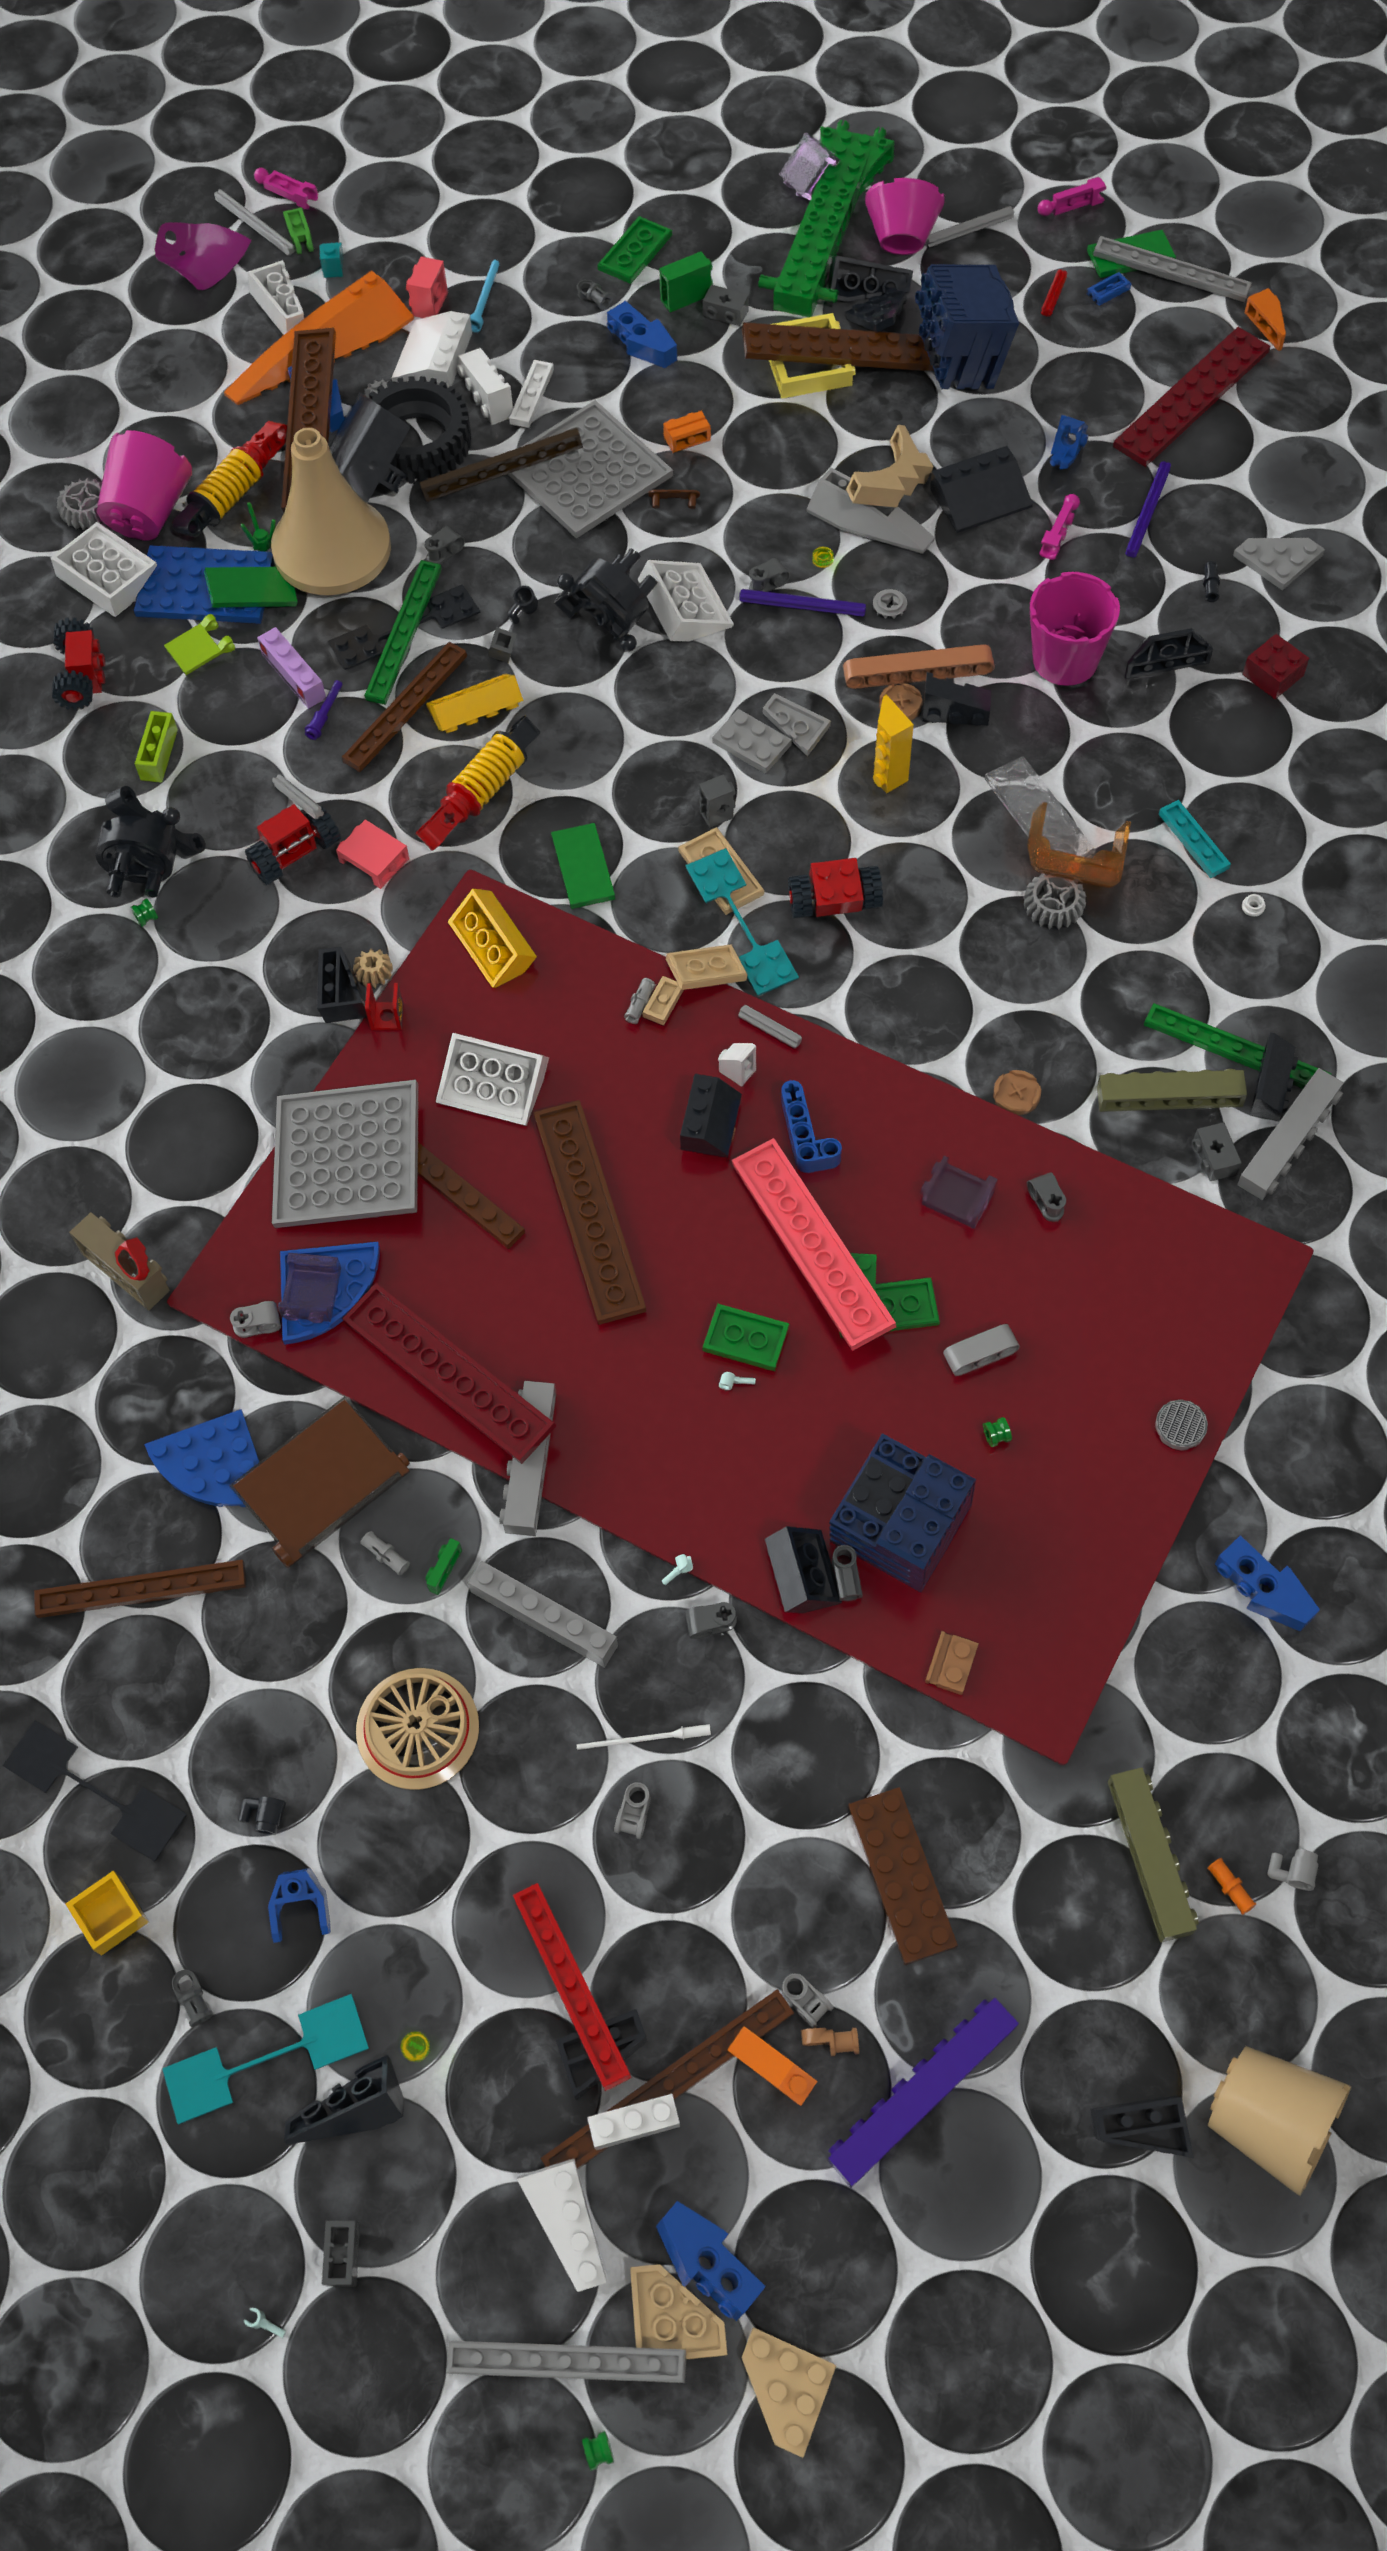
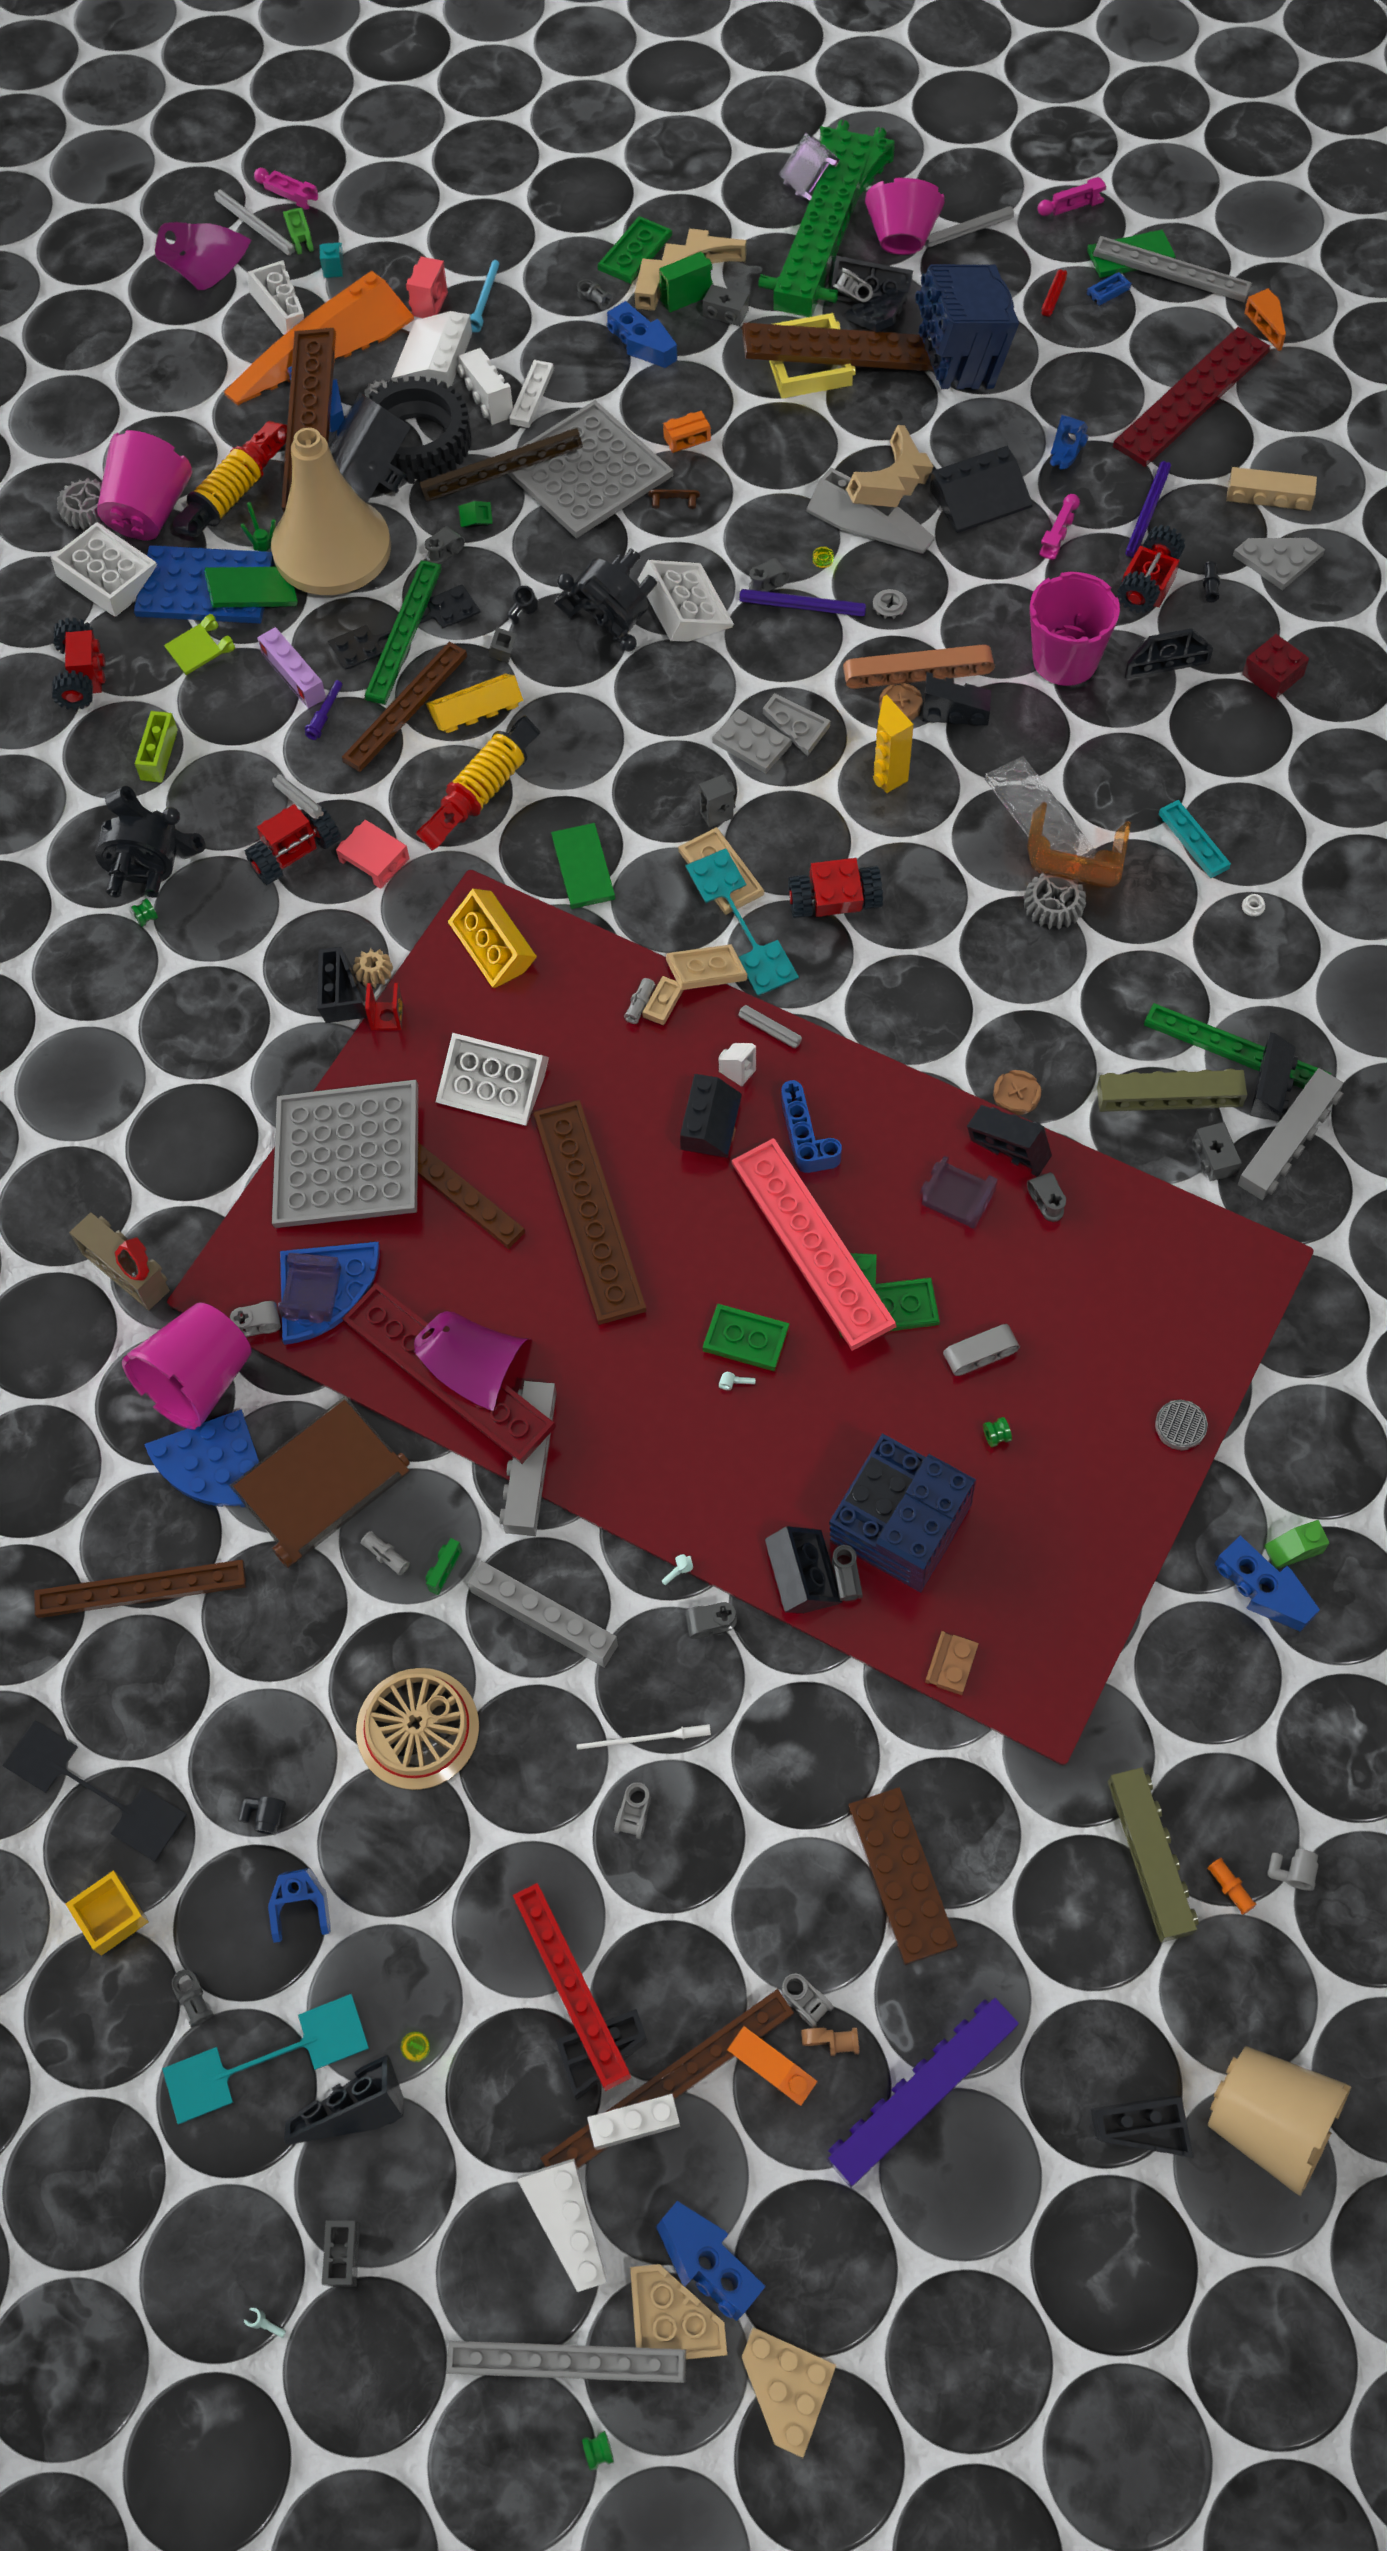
(188, 1364): none -> dark pink cone
(467, 1356): none -> magenta piece
(475, 514): none -> green panel
(715, 248): none -> tan arch
(852, 285): none -> light grey piece
(1012, 1136): none -> black wedge
(1152, 570): none -> brick
(1271, 488): none -> tan brick
(1297, 1544): none -> bright green slope

